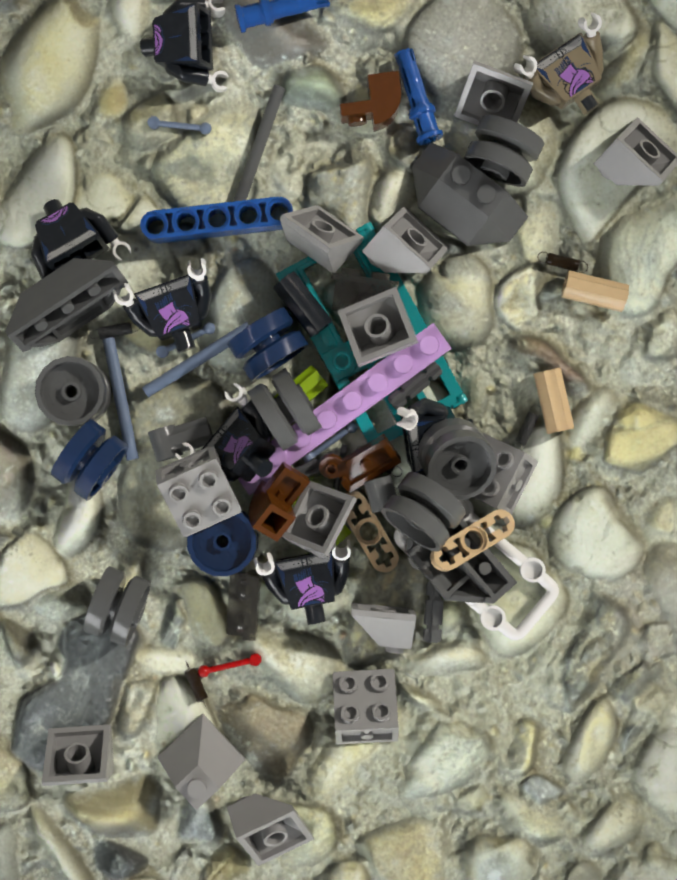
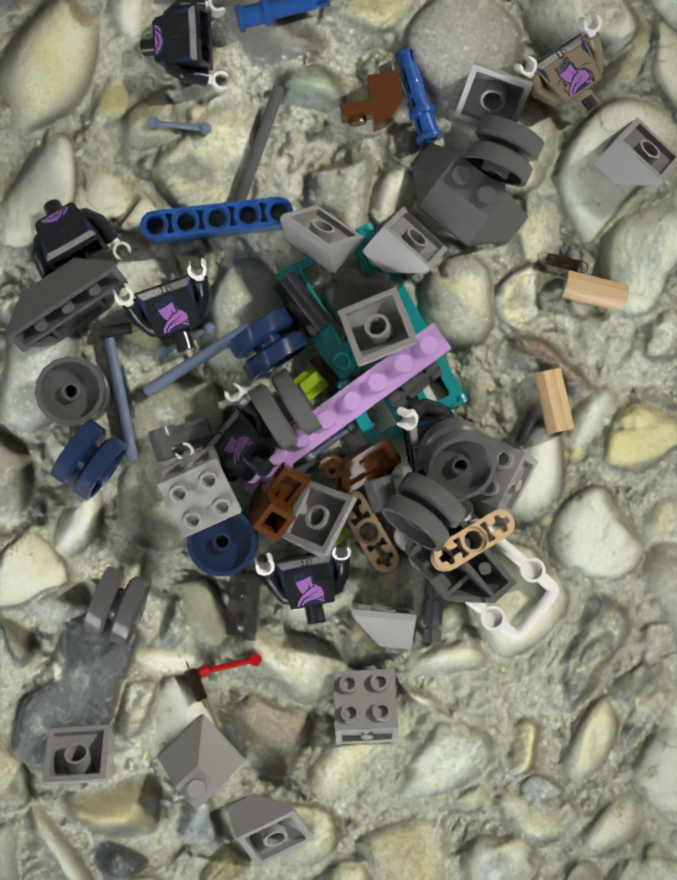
(325, 370): none -> dark brown piece

